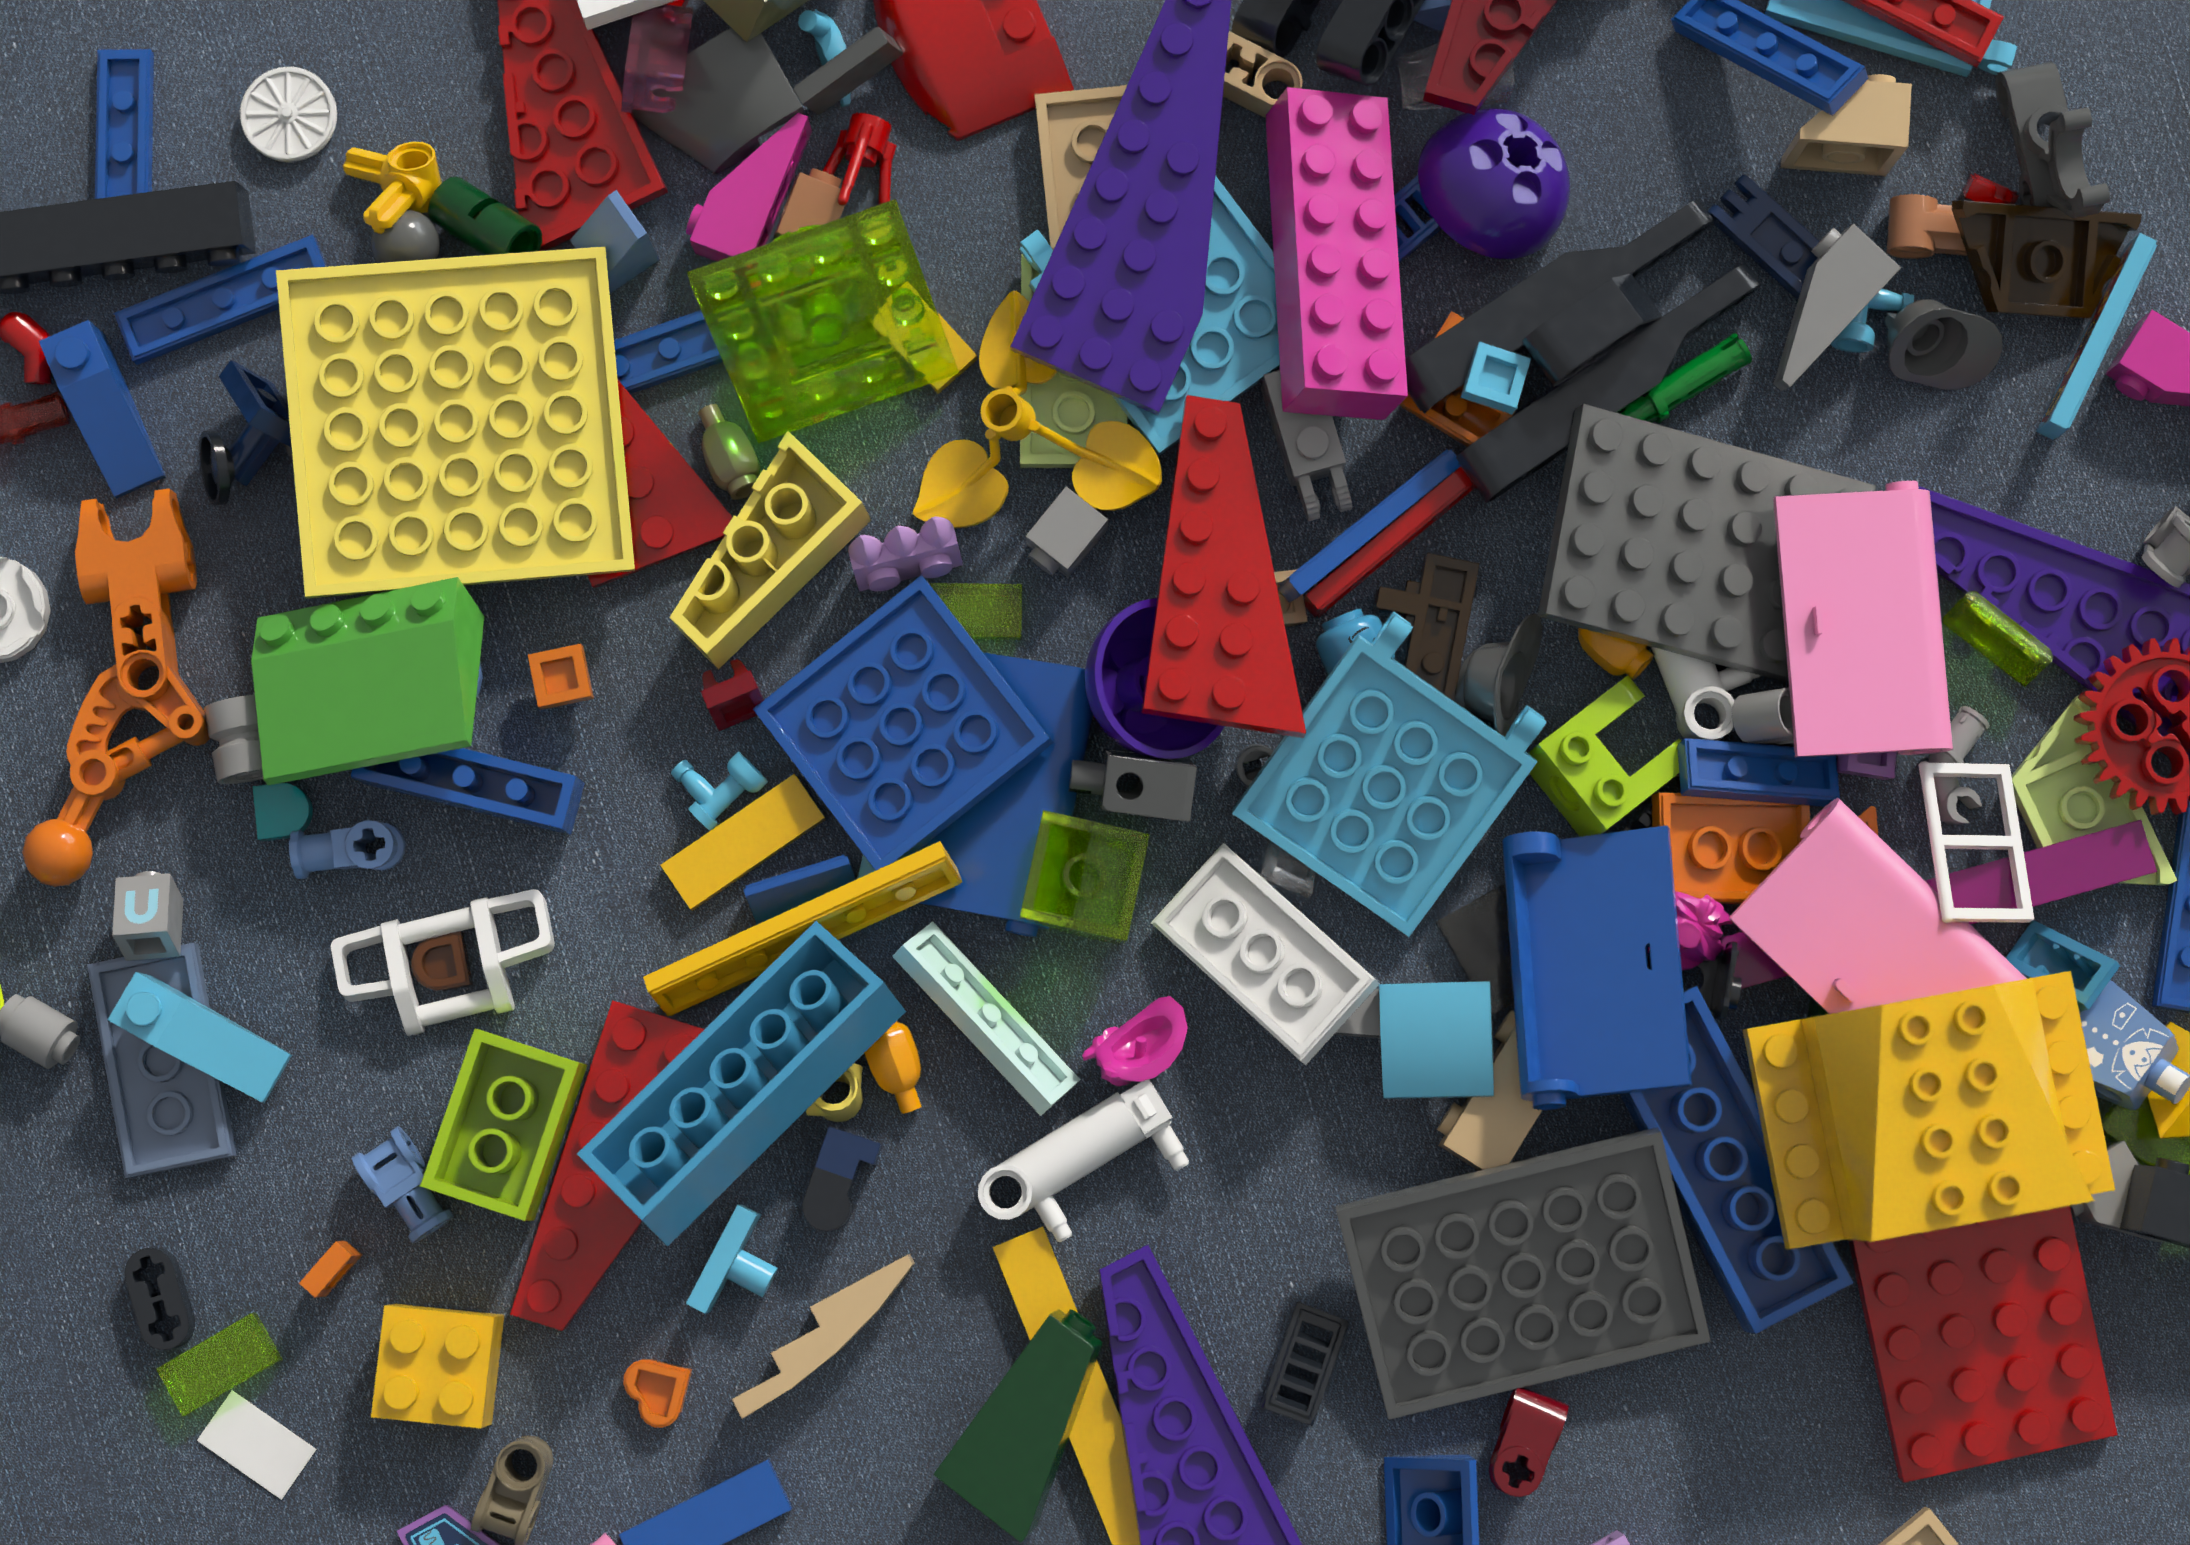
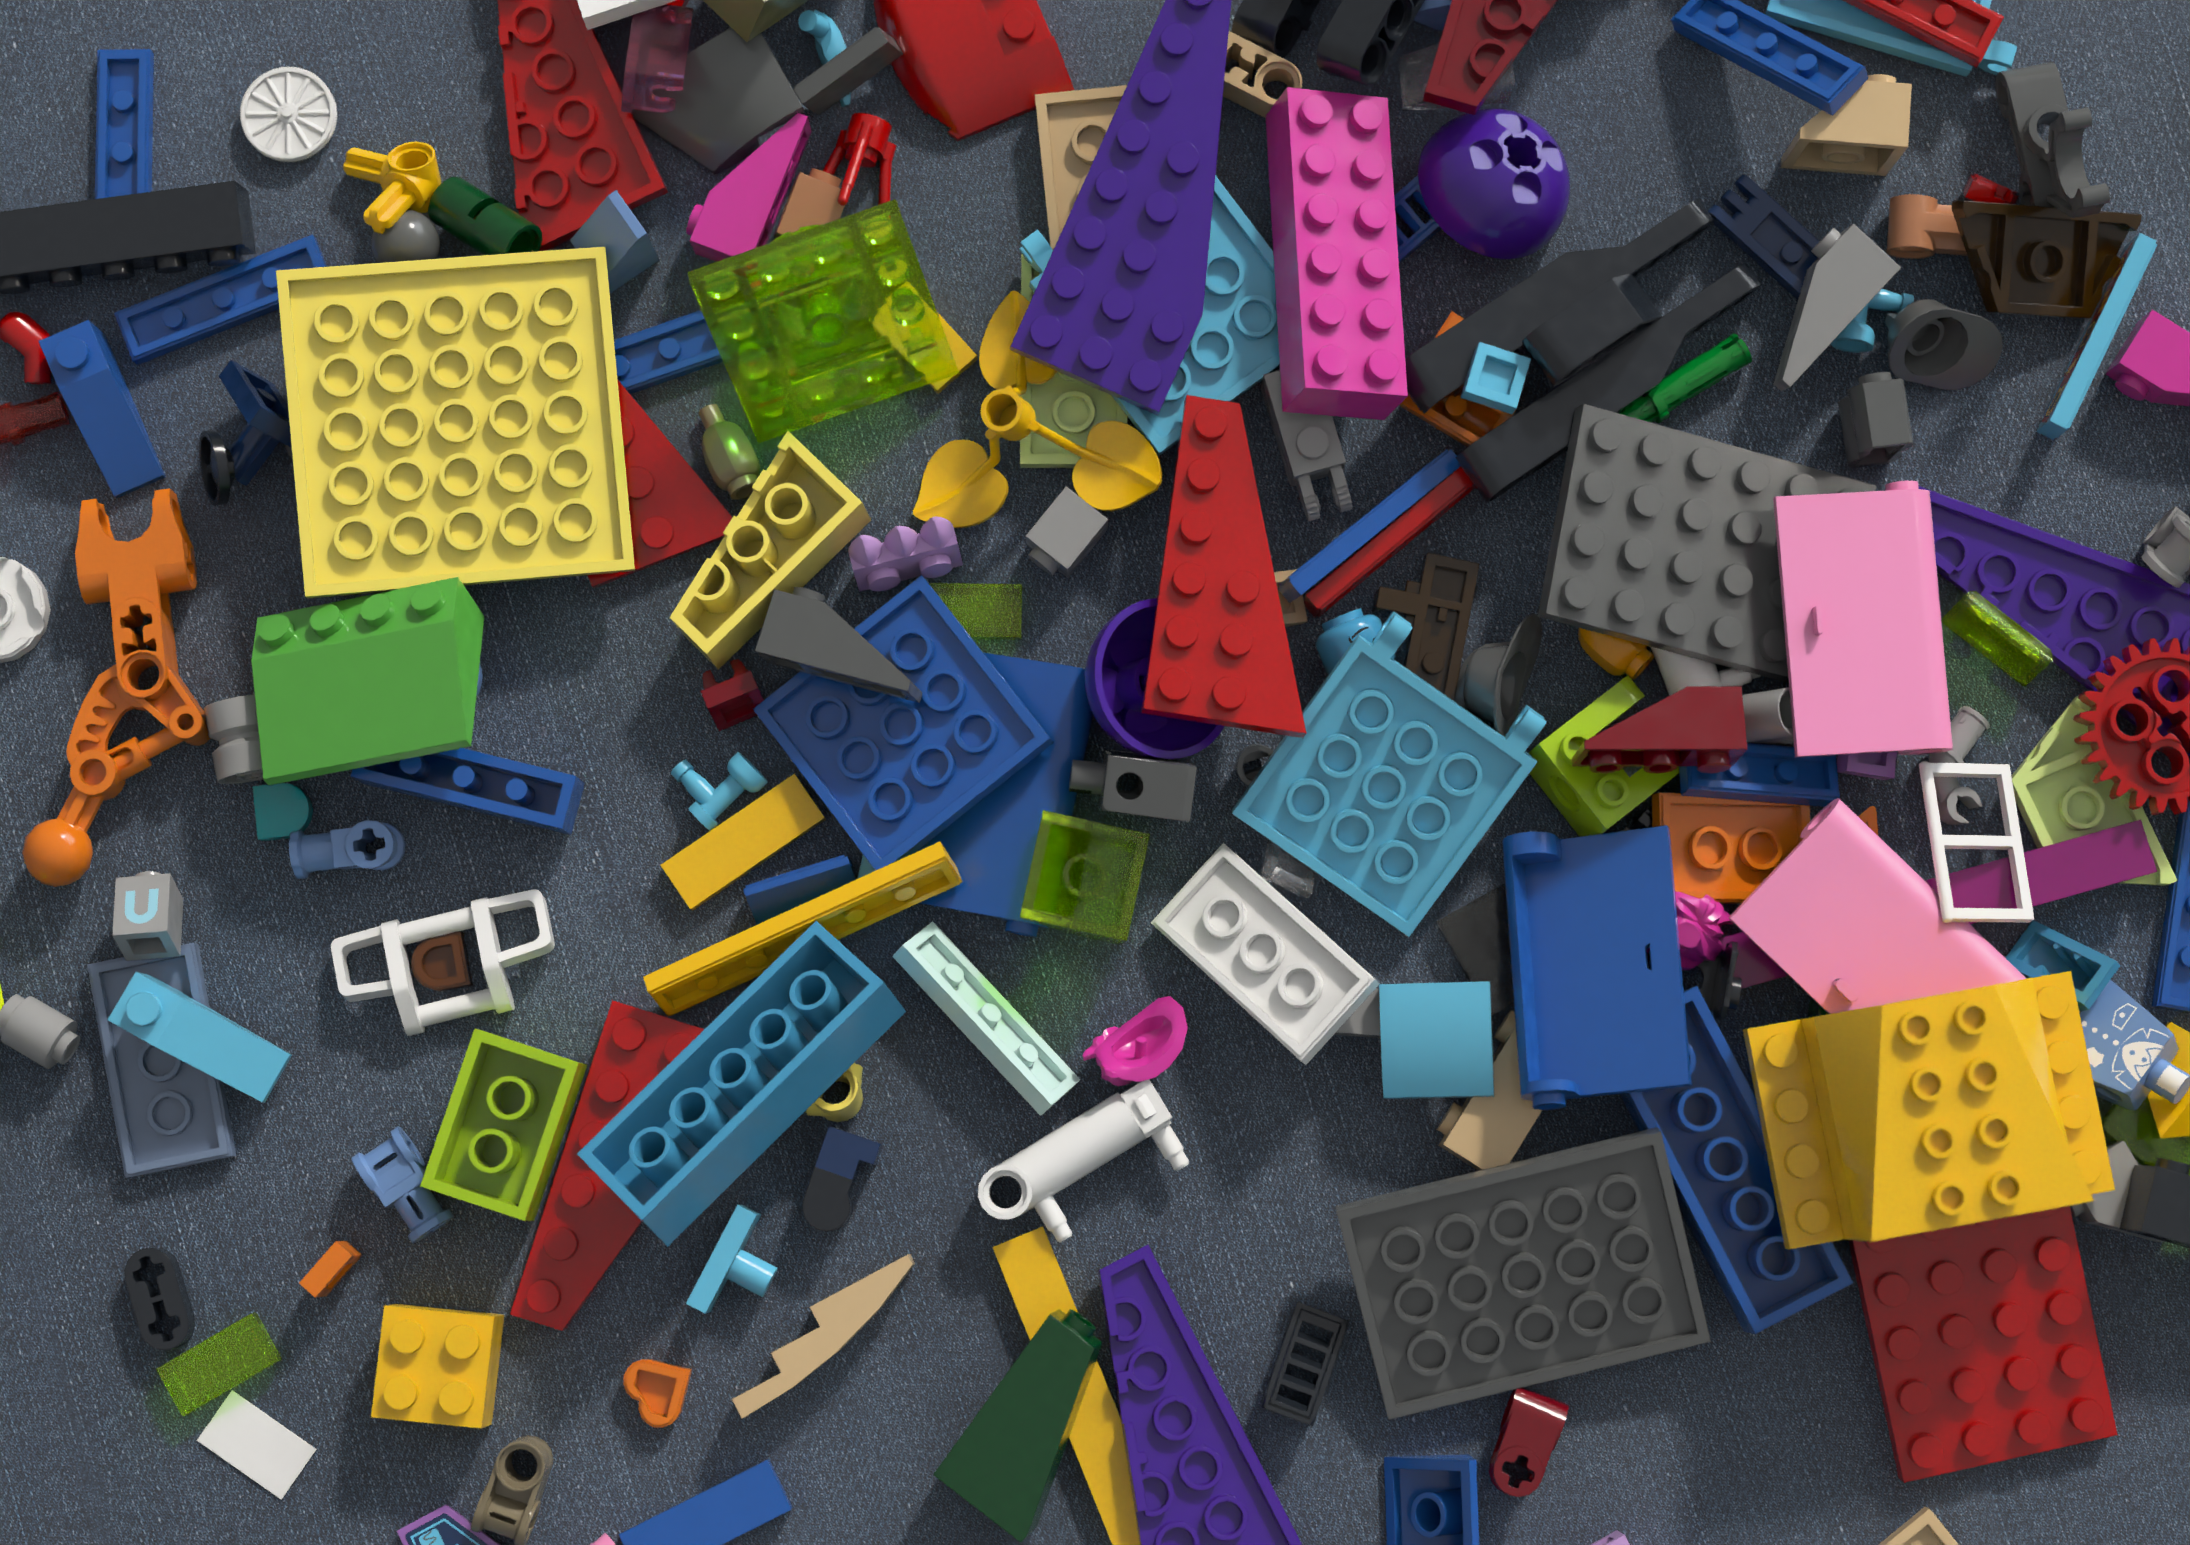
(560, 676): orange tile -> none
(815, 640): none -> dark grey slope
(896, 1065): light orange plant -> none
(1686, 729): none -> dark red slope
(1875, 421): none -> dark grey brick

